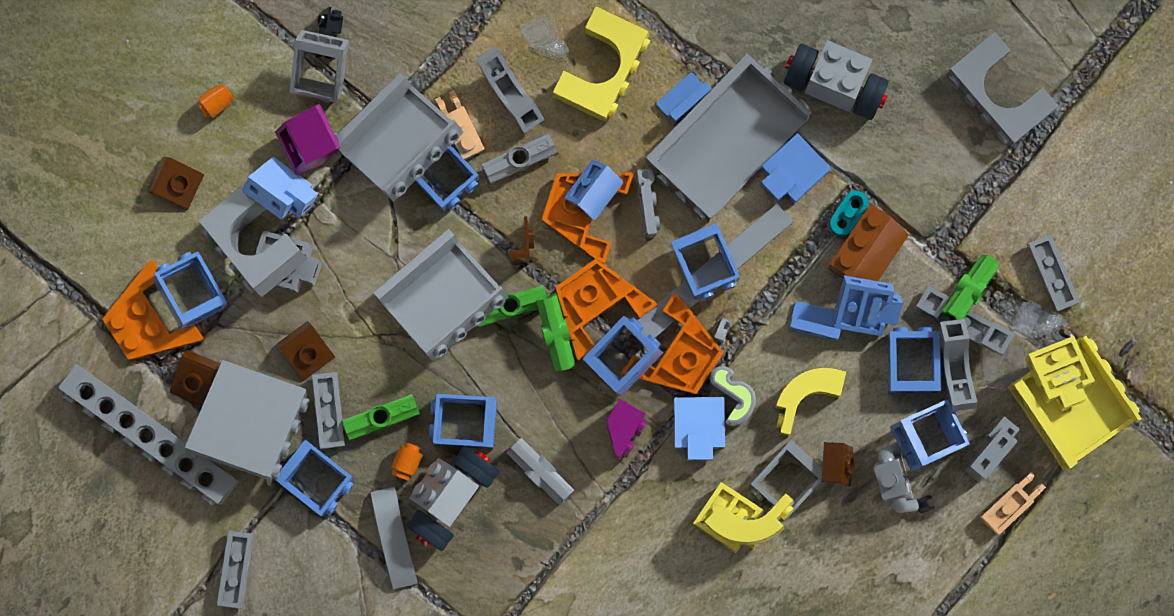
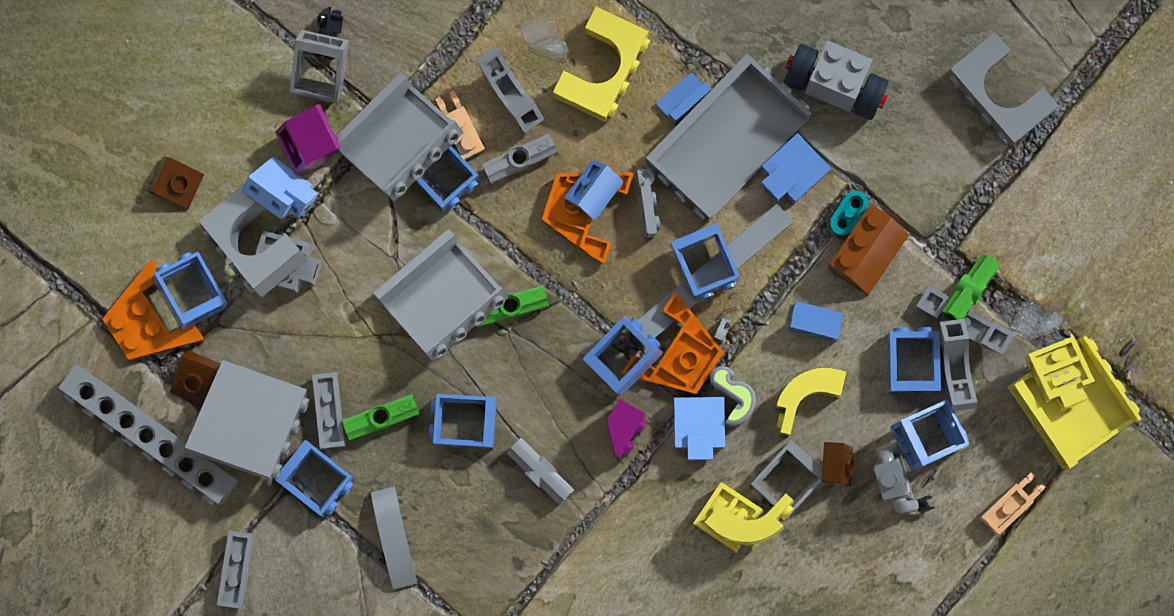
(215, 100): orange brick -> none
(305, 350): reddish brown piece -> none
(406, 461): orange brick -> none
(446, 493): brick -> none
(523, 256): reddish brown piece -> none
(555, 332): bright green piece -> none
(592, 293): orange wing -> none
(866, 306): medium blue piece -> none
(999, 443): light grey piece -> none
(1053, 273): light grey plate -> none

